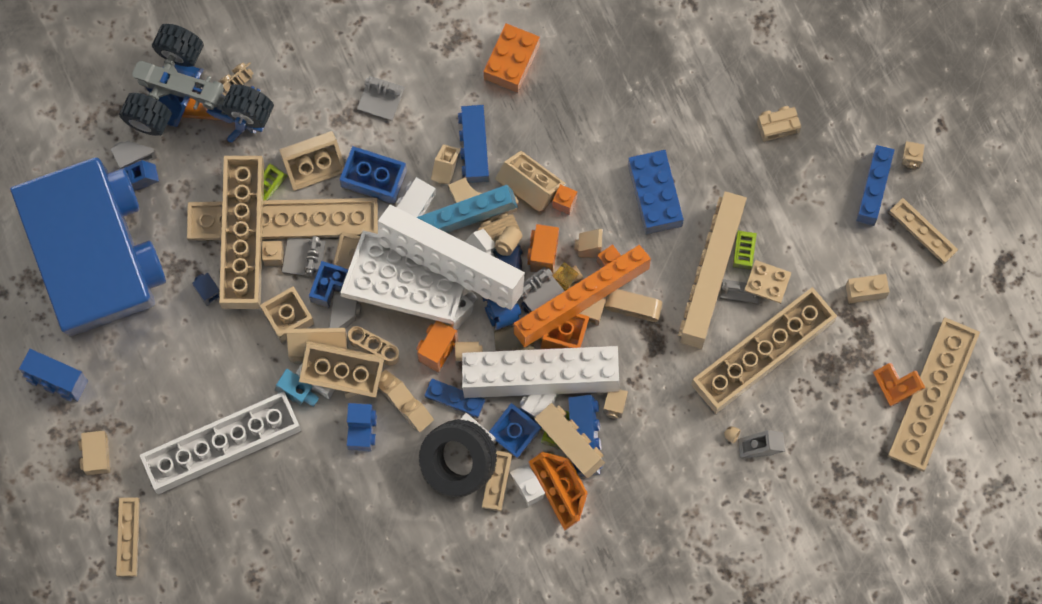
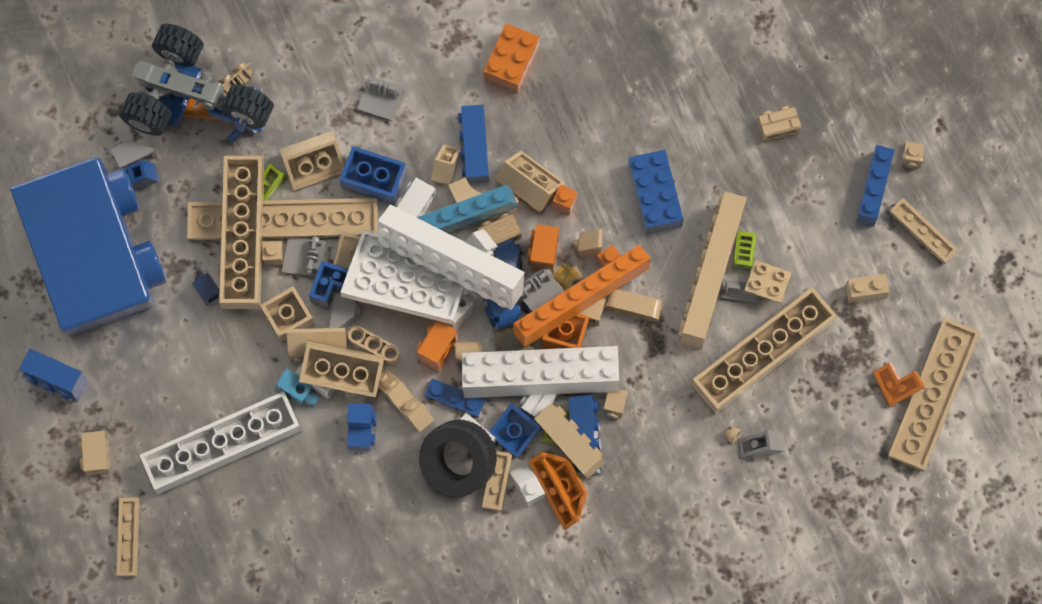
(508, 240): tan brick -> none

